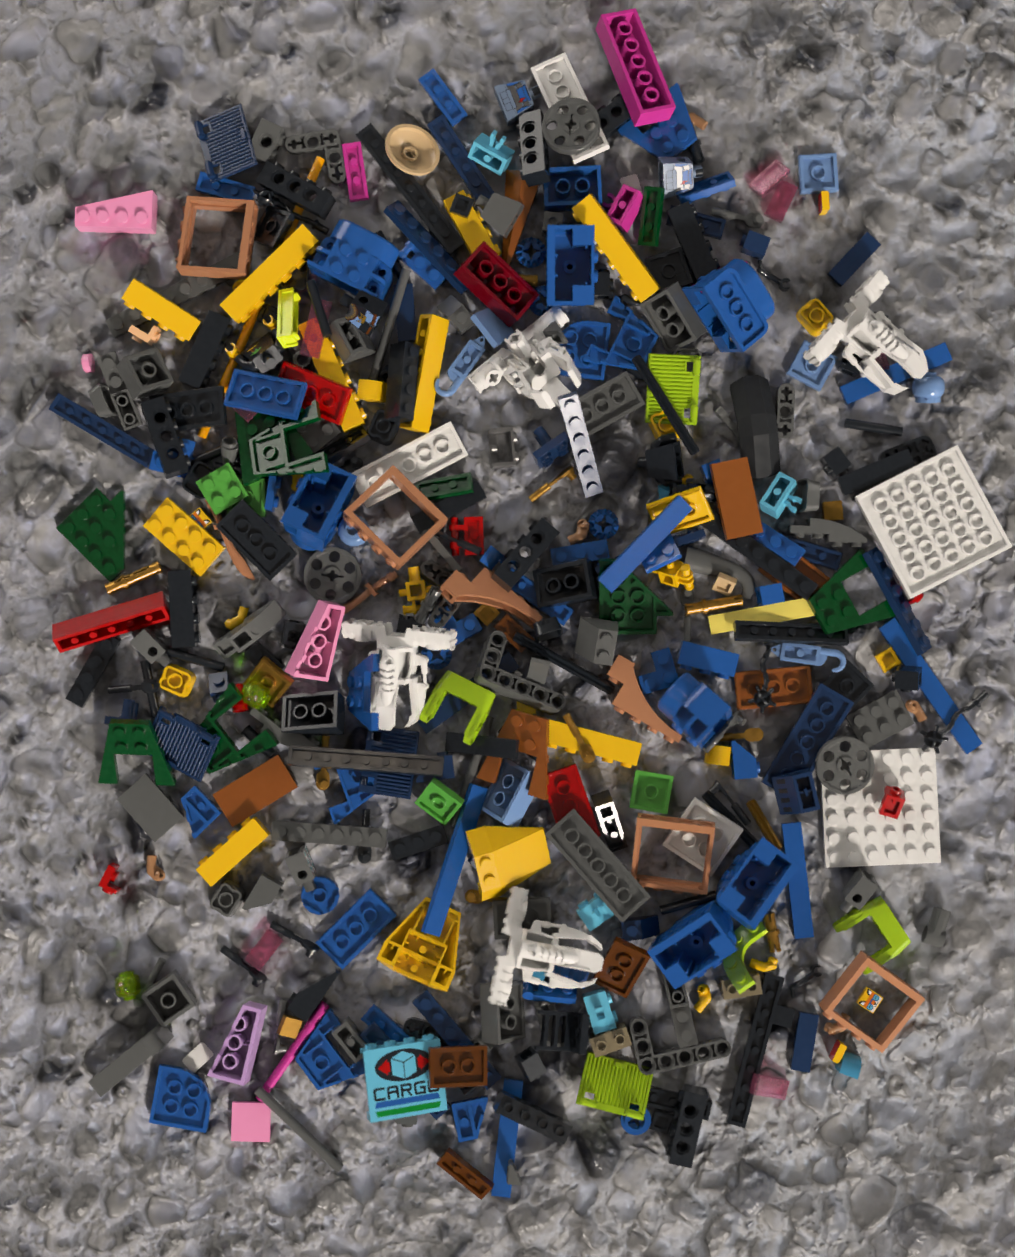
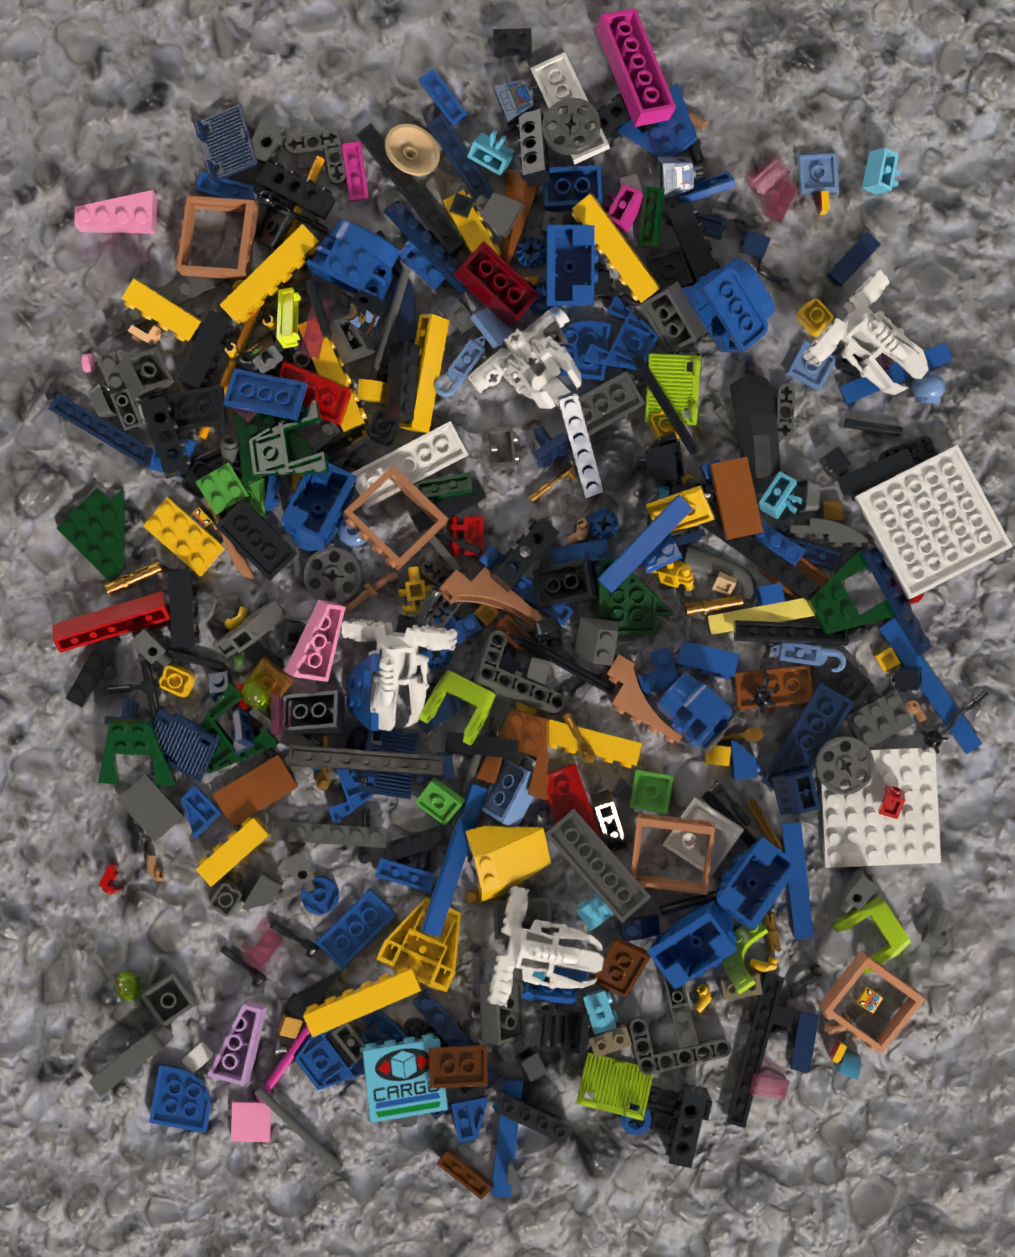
(241, 730): none -> dark blue panel
(276, 715): none -> clear pink tile
(362, 1000): none -> yellow brick
(405, 875): none -> blue plate
(512, 42): none -> black brick
(619, 788): none -> black tile
(881, 171): none -> medium azure brick

